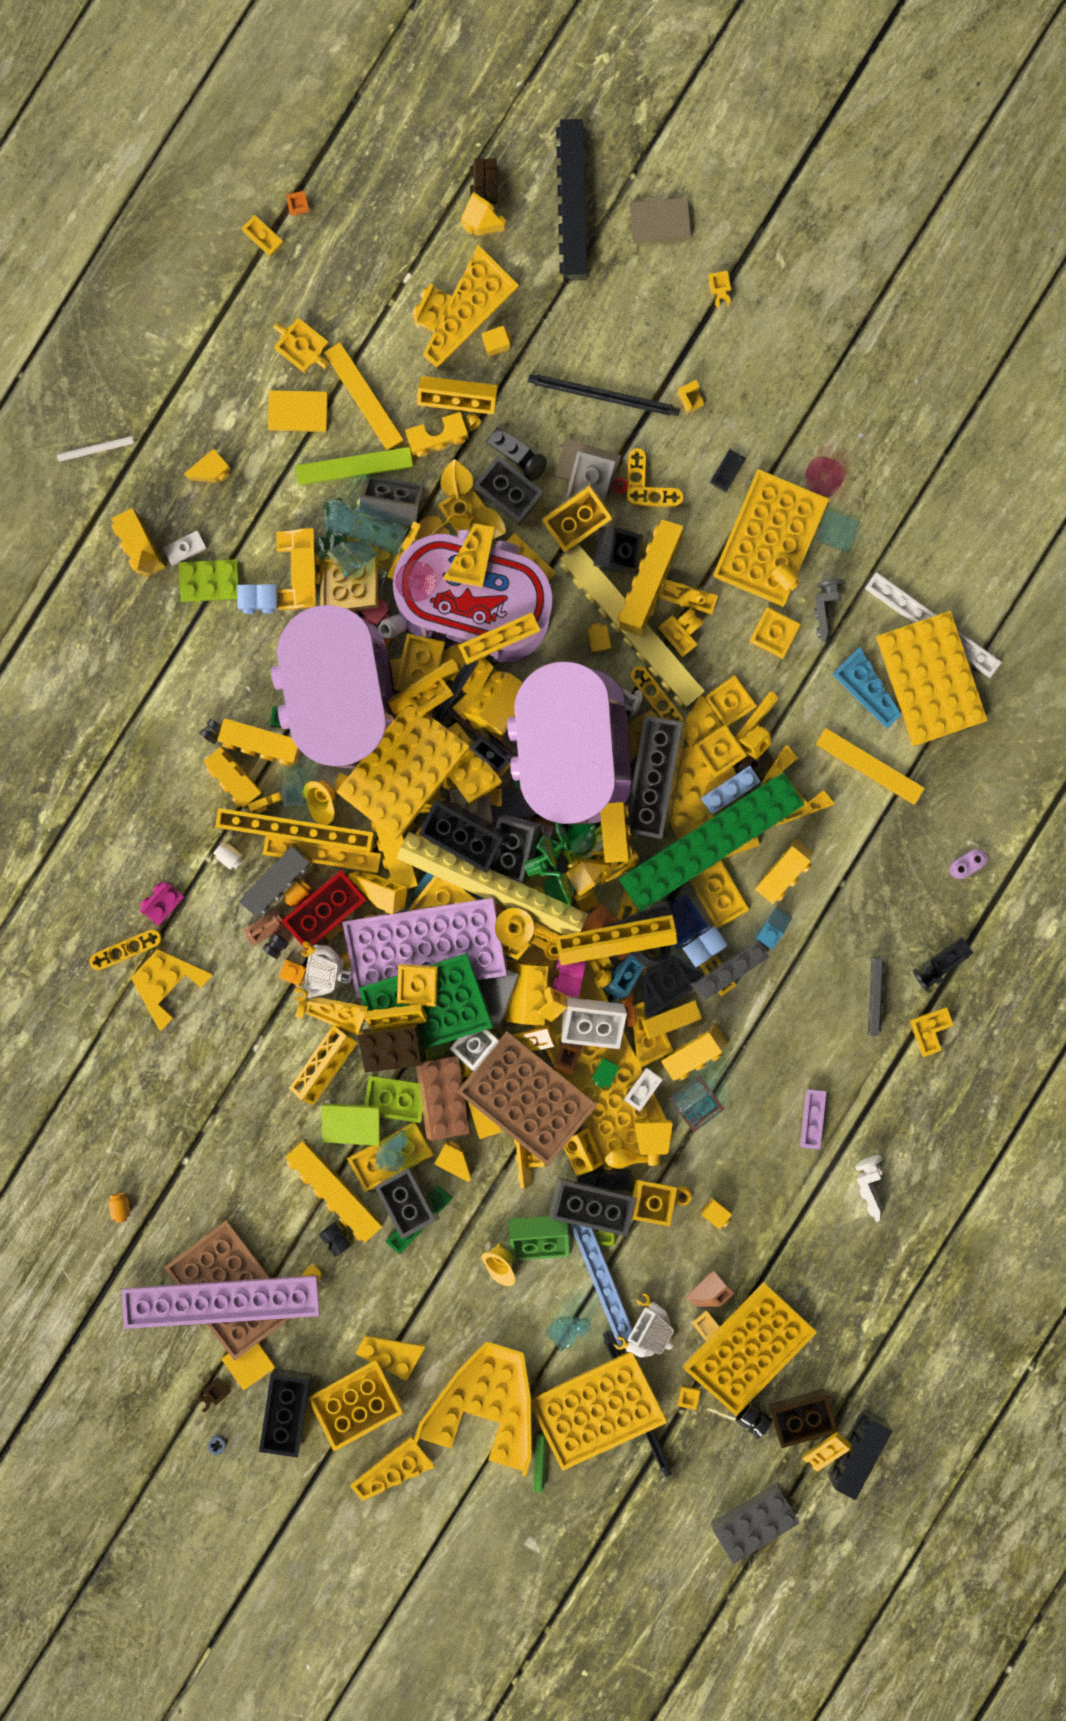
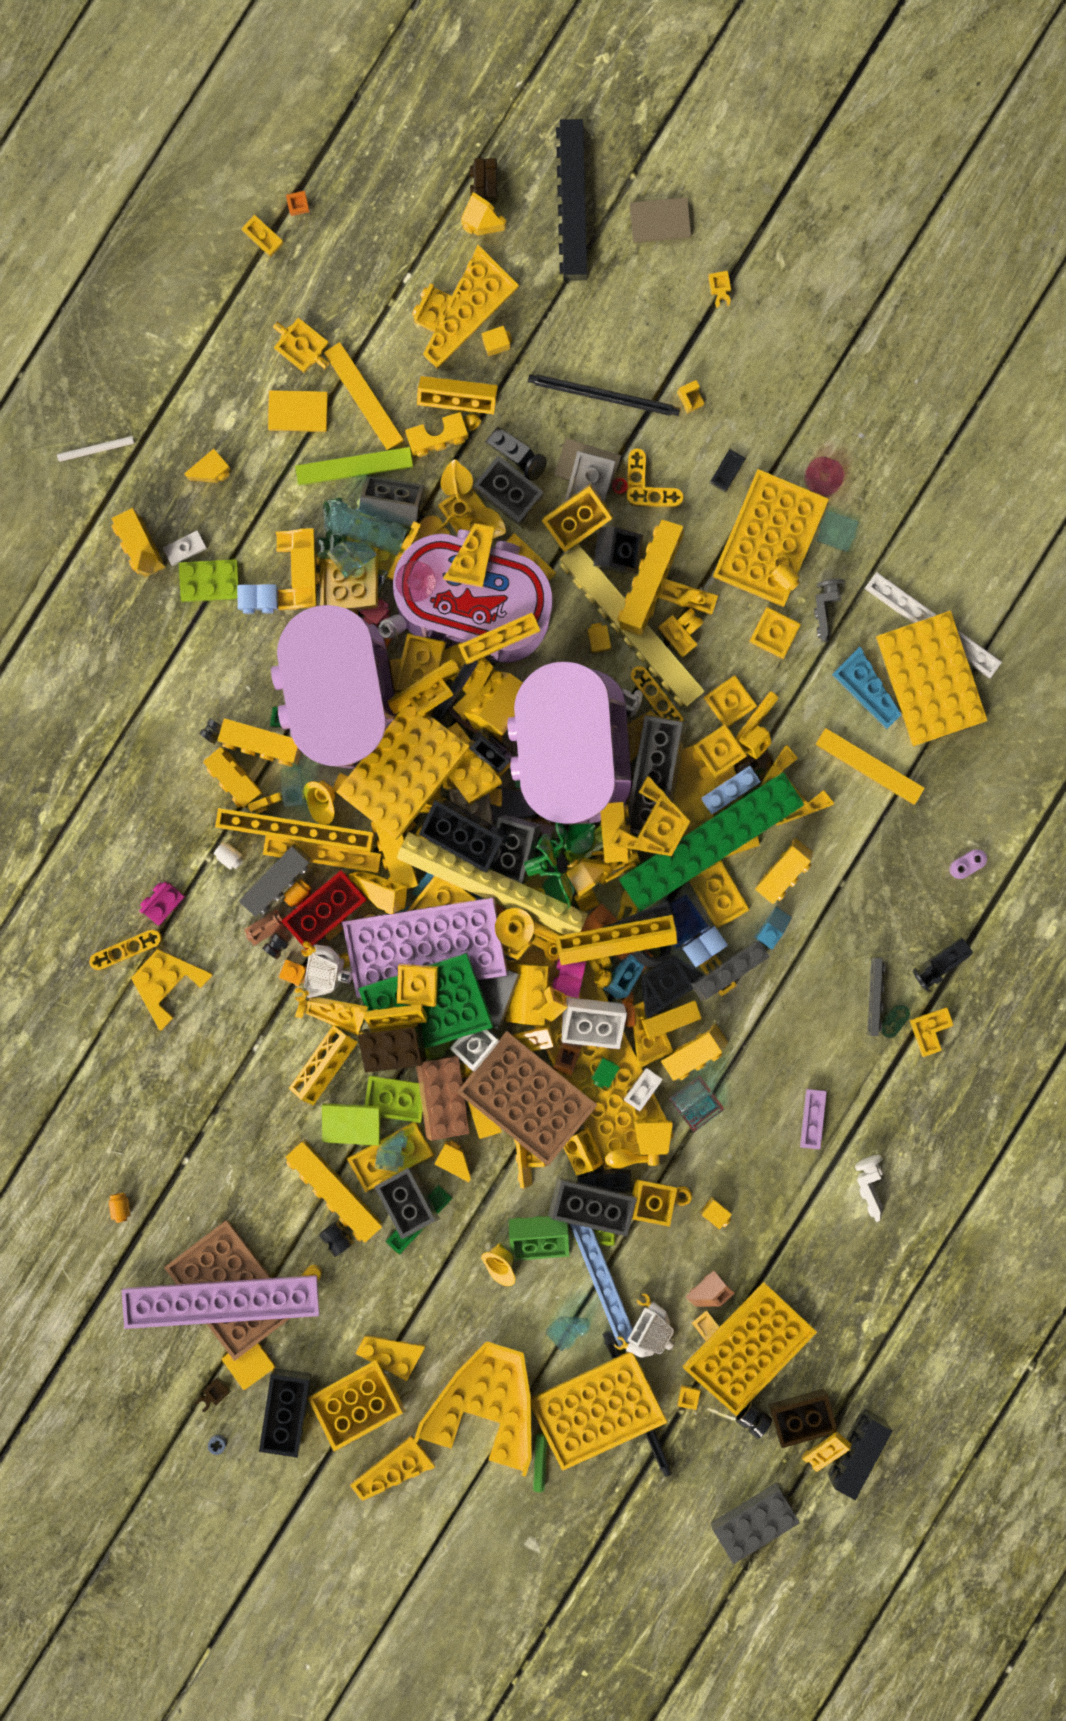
(662, 828): none -> yellow wing
(700, 722): yellow wing -> none
(898, 1024): none -> clear green beam

